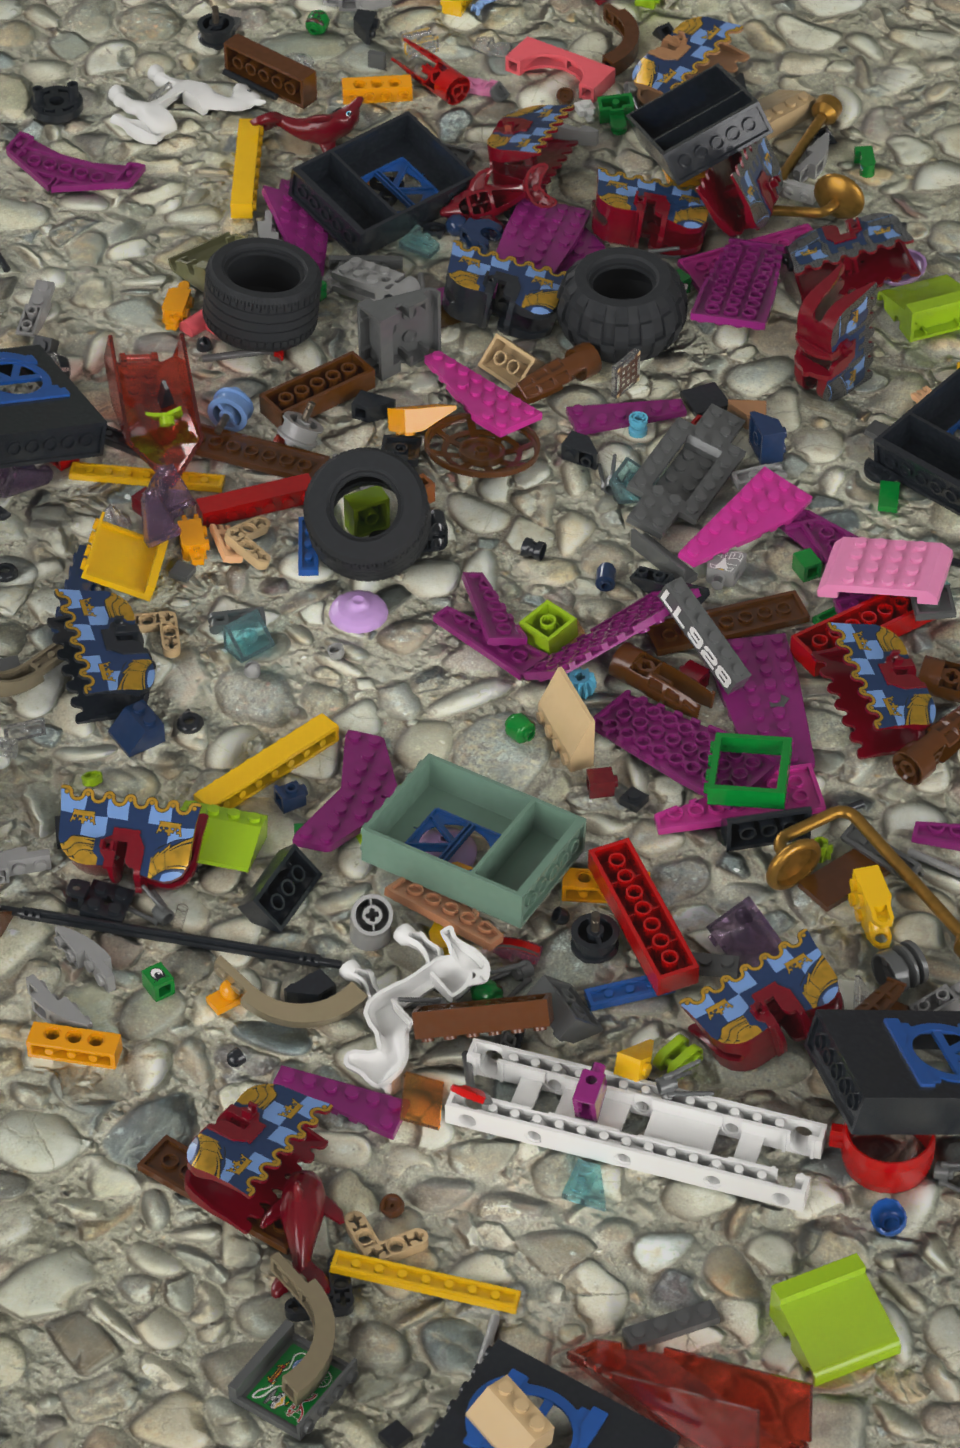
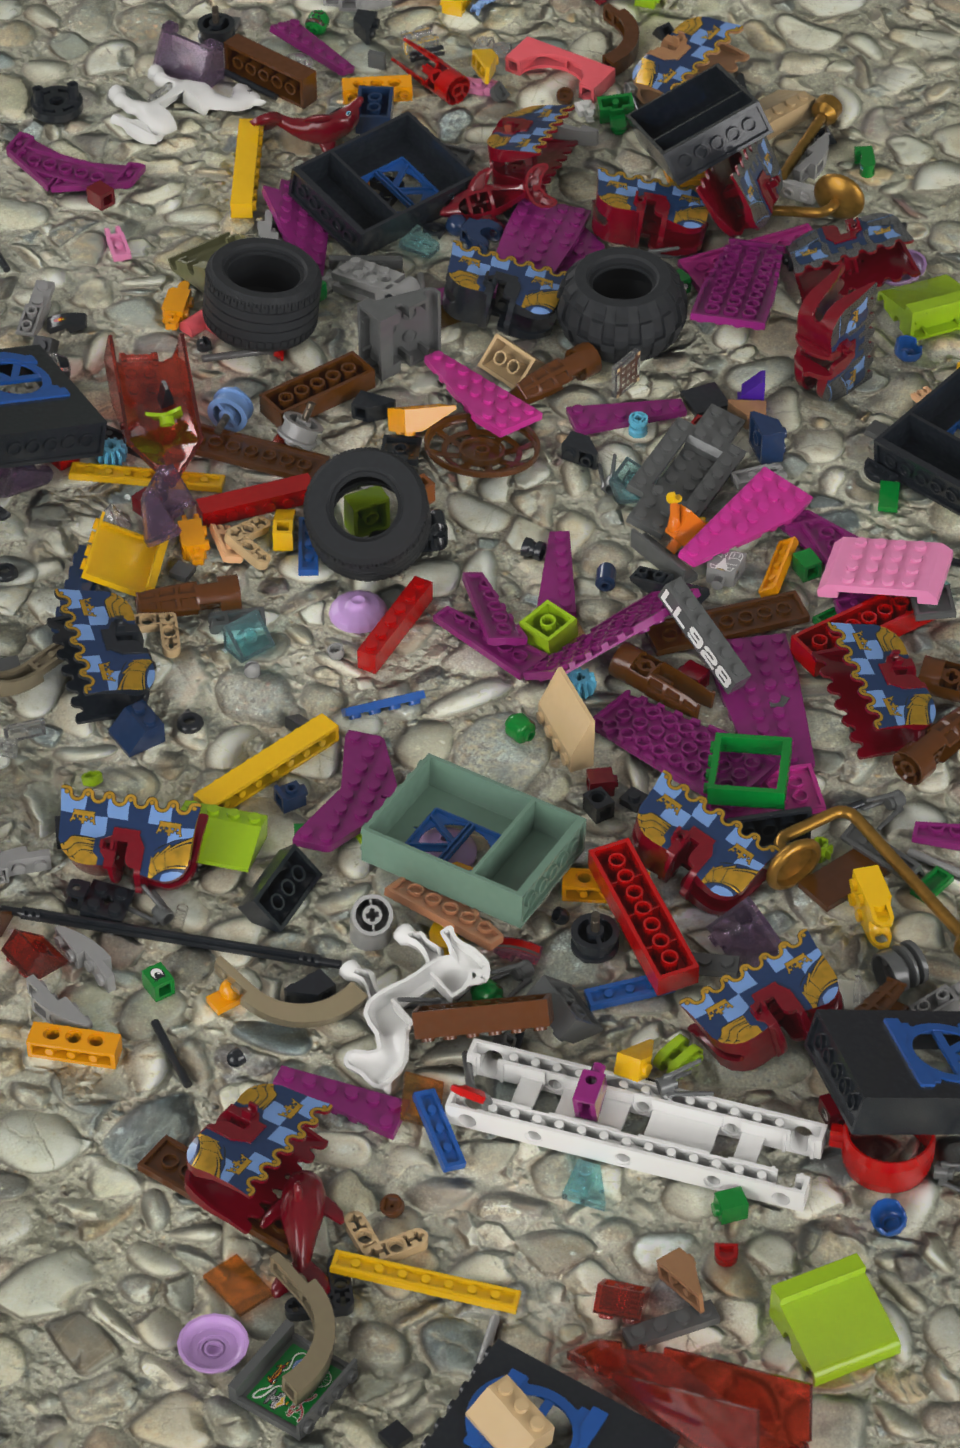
(32, 954): none -> clear red slope
(70, 321): none -> black slope
(100, 195): none -> dark red brick
(114, 452): none -> medium azure gear
(117, 245): none -> bright pink hinge
(172, 1055): none -> black bar
(188, 59): none -> clear purple windscreen
(190, 598): none -> reddish brown piece
(213, 1343): none -> lavender hat
(238, 1285): none -> clear orange piece
(283, 529): none -> yellow slope
(295, 721): none -> black slope
(308, 43): none -> magenta wing
(375, 707): none -> blue plate
(376, 107): none -> dark blue brick
(395, 624): none -> red brick
(419, 56): none -> black pin
(439, 1130): none -> blue plate
(484, 63): none -> yellow slope
(557, 575): none -> magenta wing
(598, 805): none -> black brick
(621, 1300): none -> clear red slope
(680, 1274): none -> medium nougat slope
(681, 524): none -> orange torso
(682, 832): none -> animal
(726, 1254): none -> red tile
(730, 1205): none -> green brick
(753, 388): none -> dark purple slope
(778, 567): none -> light orange plate
(829, 1111): none -> dark red brick
(892, 800): none -> dark grey plant
(907, 348): none -> blue hair
(936, 881): none -> green tile

